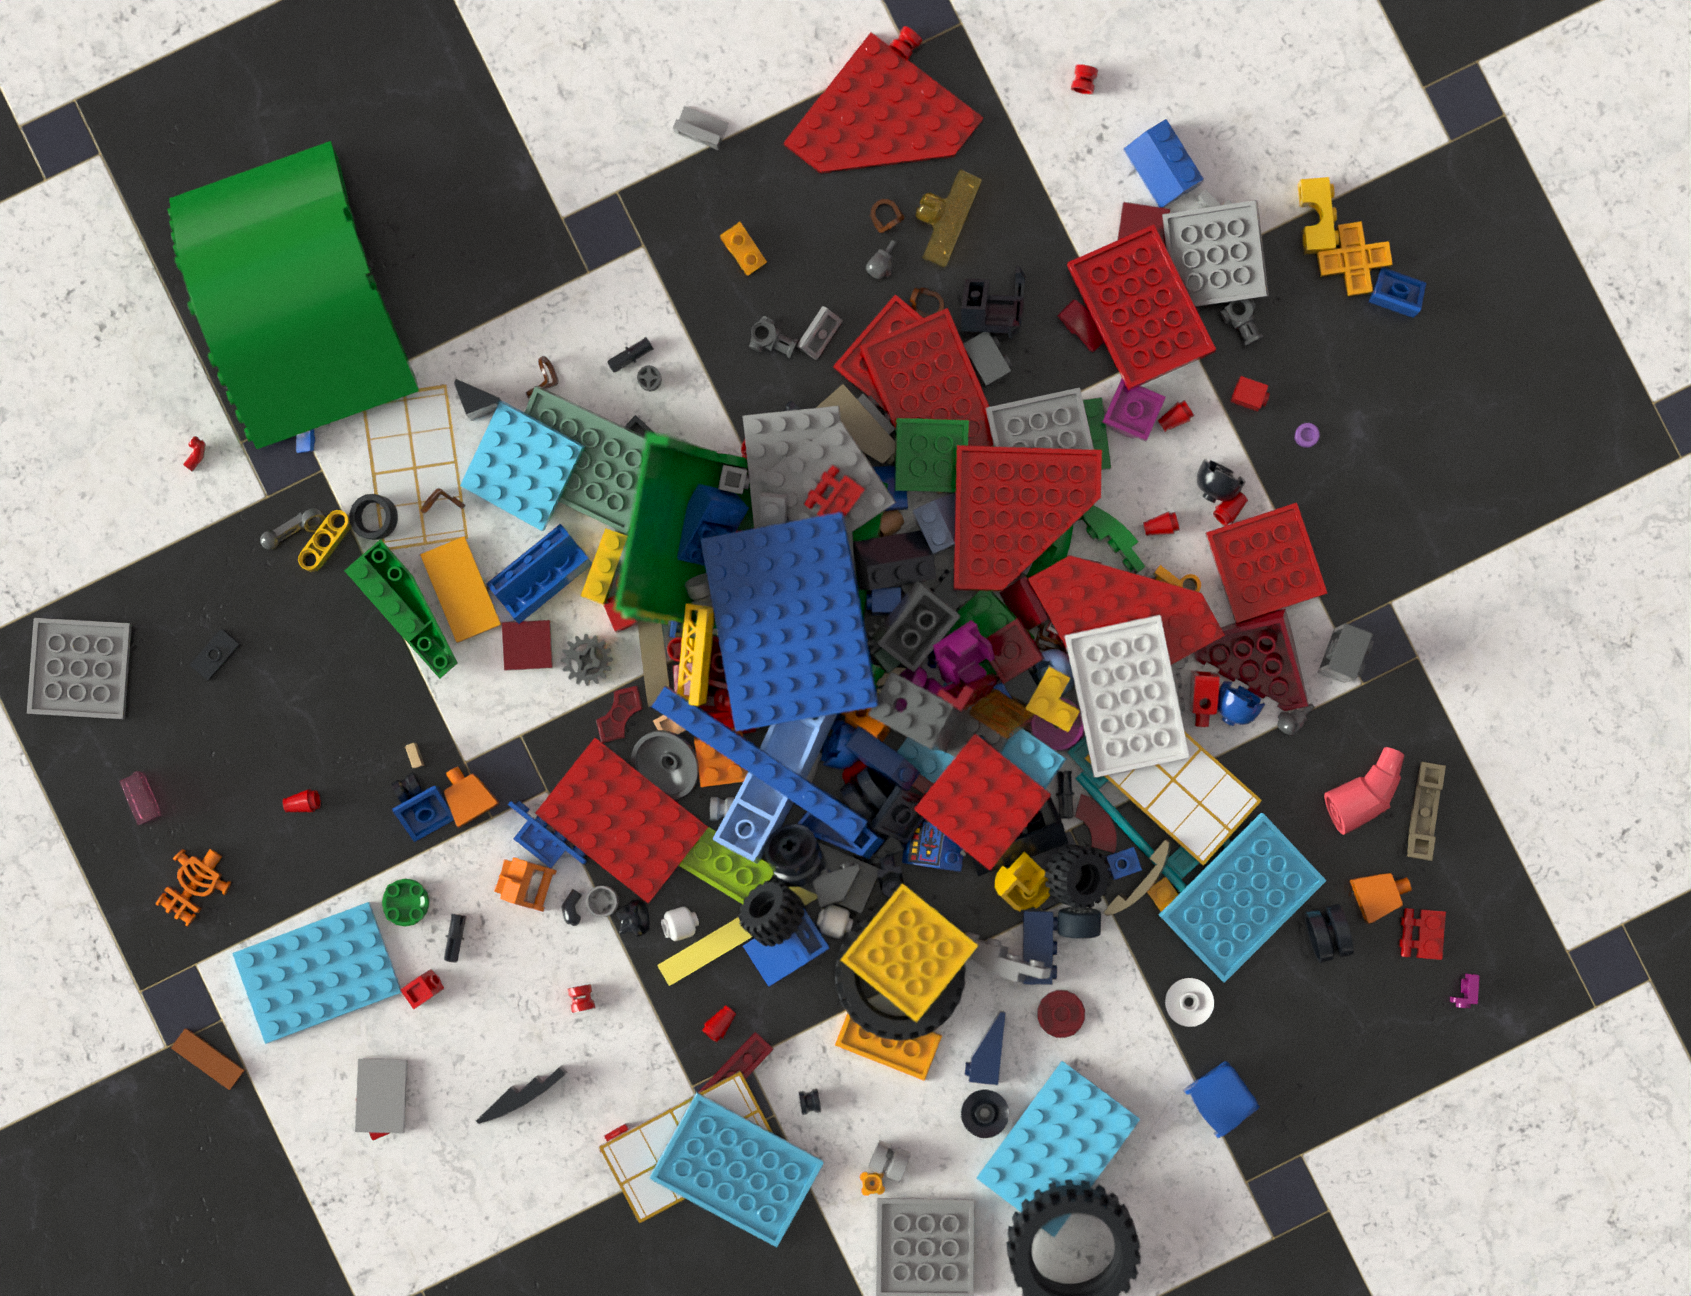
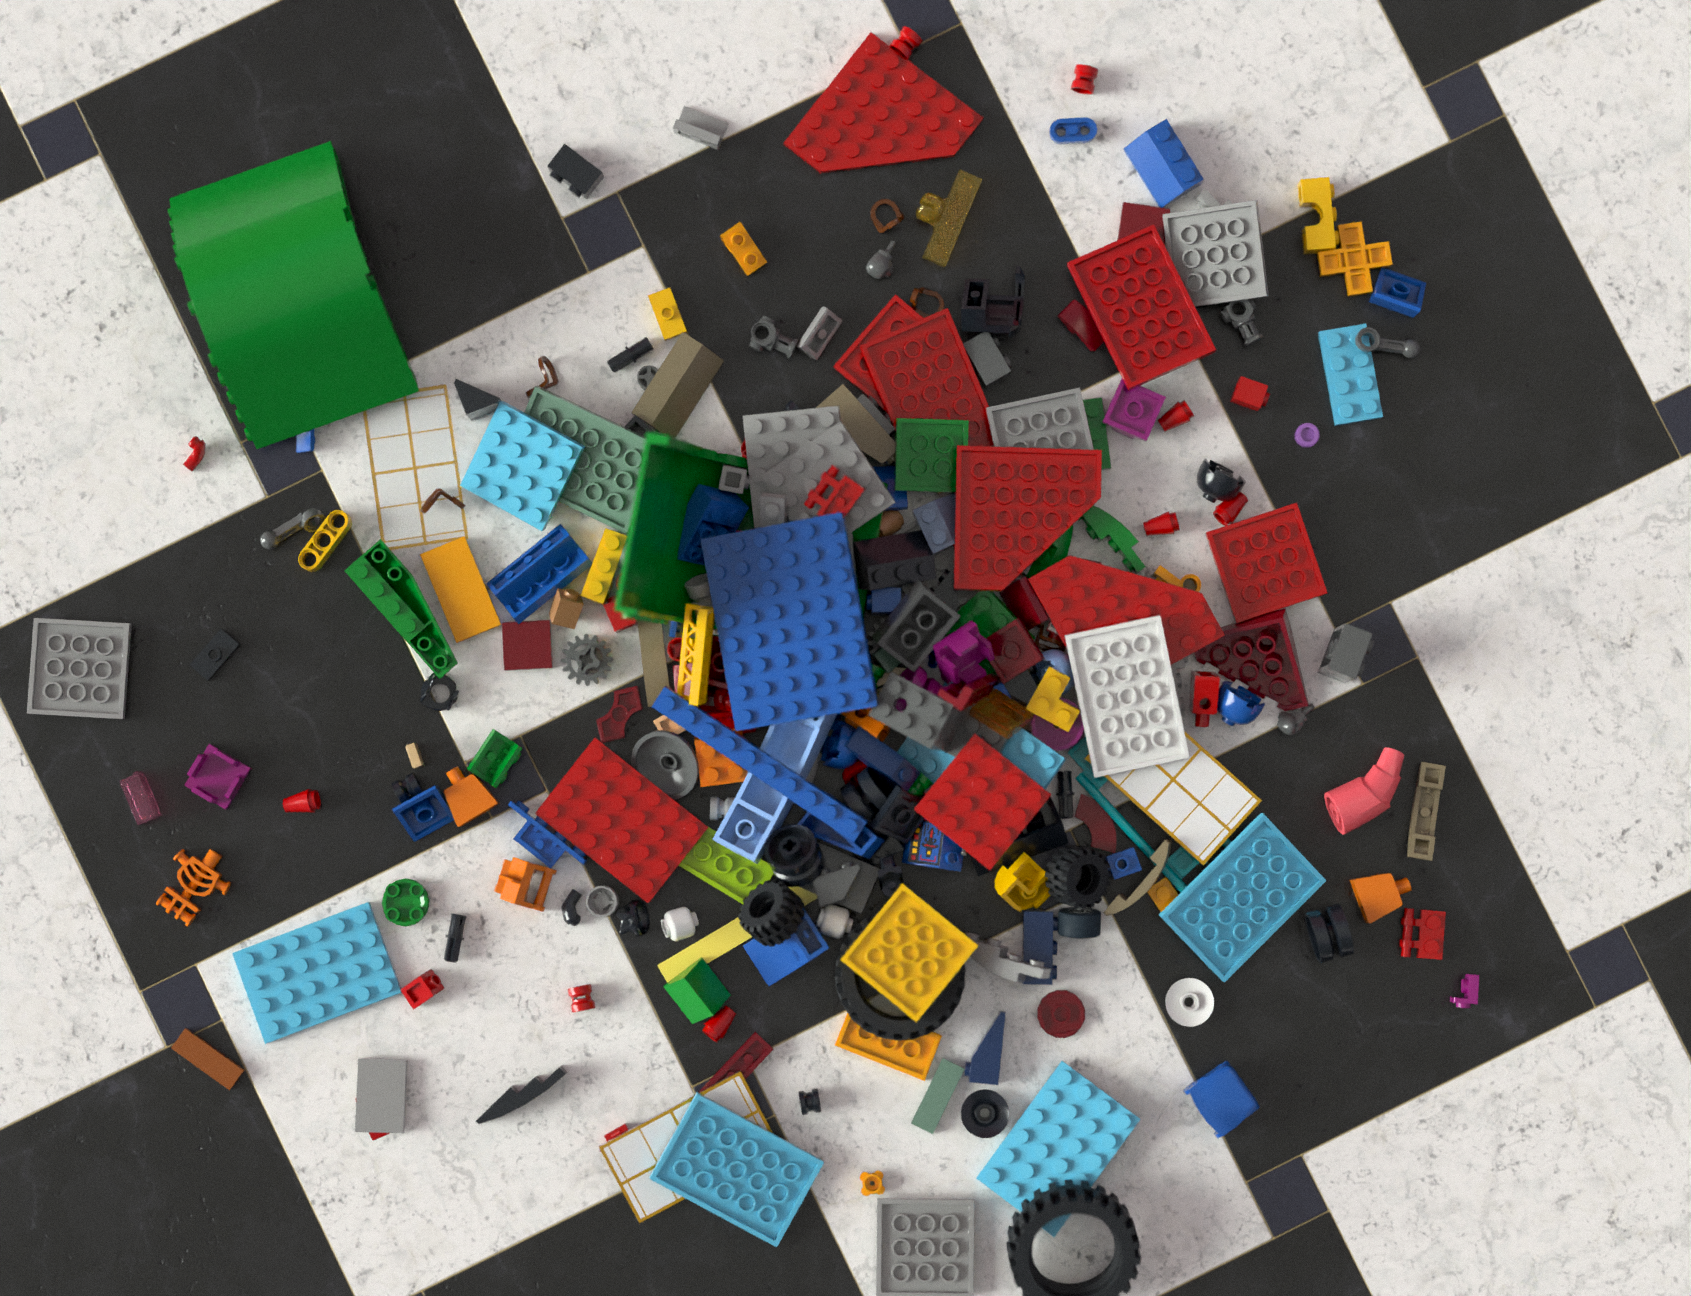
(217, 776): none -> magenta panel
(356, 516): black tyre -> none
(427, 686): none -> black piece
(495, 758): none -> green bracket
(566, 608): none -> medium nougat brick
(575, 172): none -> black brick
(667, 313): none -> yellow plate
(677, 386): none -> dark tan slope
(697, 991): none -> green slope
(889, 1161): light grey wheel -> none
(920, 785): none -> green wheel
(937, 1095): none -> sand green tile
(1072, 130): none -> blue plate
(1349, 376): none -> medium azure plate
(1409, 348): none -> dark grey piece

